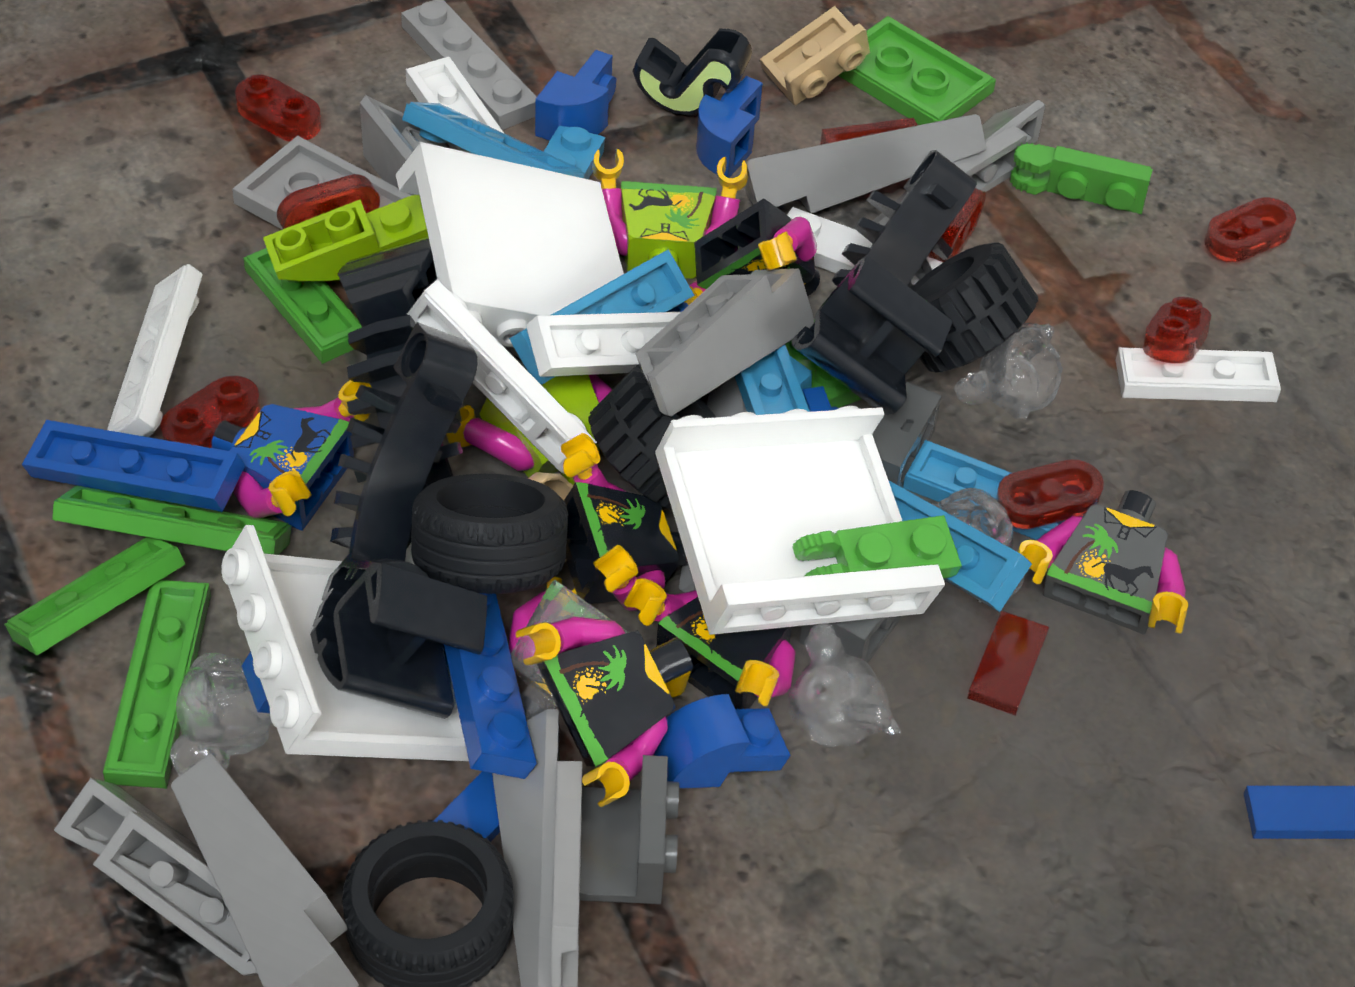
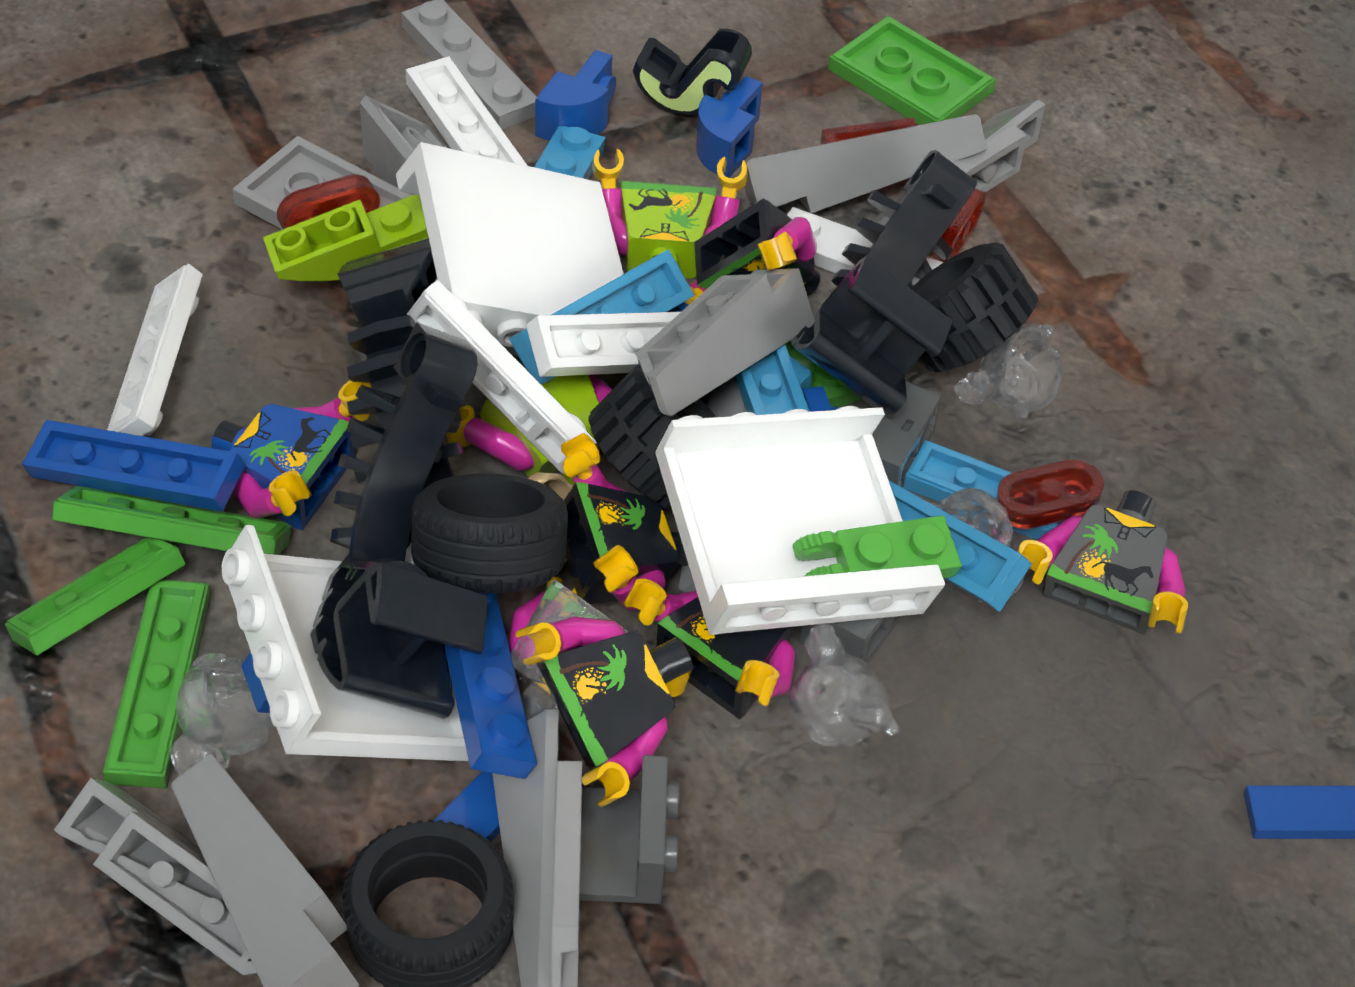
(224, 399): clear red plate -> none
(278, 108): clear red plate -> none
(307, 306): bright green tile -> none
(446, 125): dark azure plate -> none
(715, 739): blue brick -> none
(816, 55): tan bracket -> none
(1008, 663): clear red piece -> none
(1081, 176): bright green hinge -> none
(1177, 331): clear red plate -> none
(1208, 376): white tile -> none
(1250, 229): clear red plate -> none

